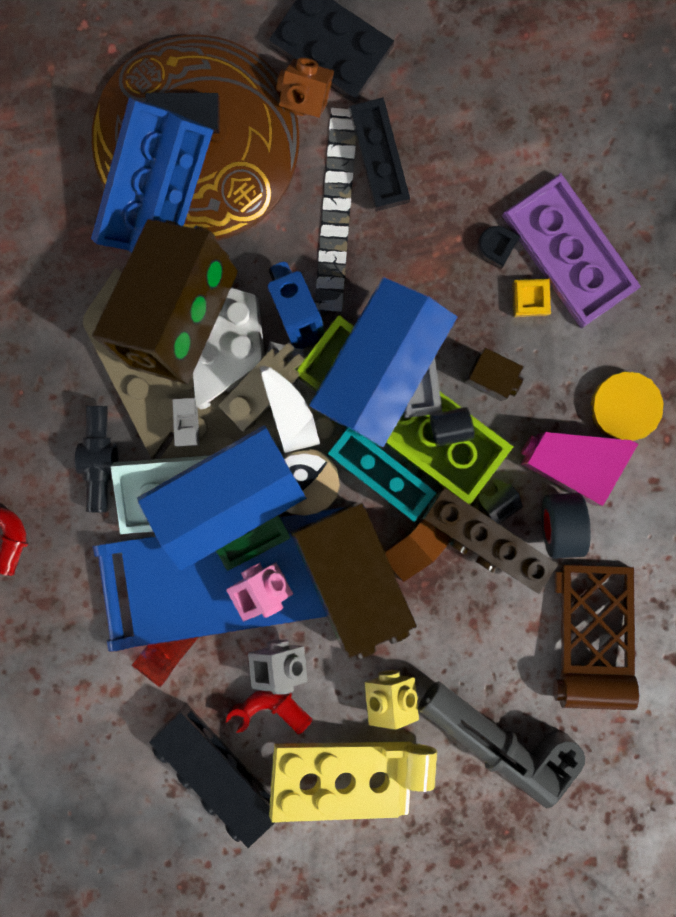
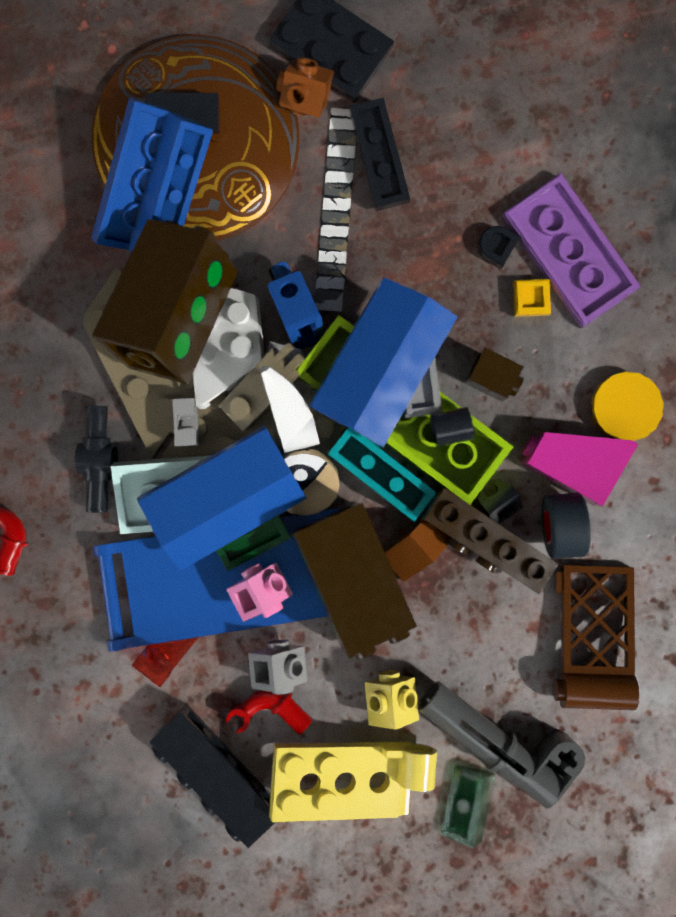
(468, 805): none -> clear green slope

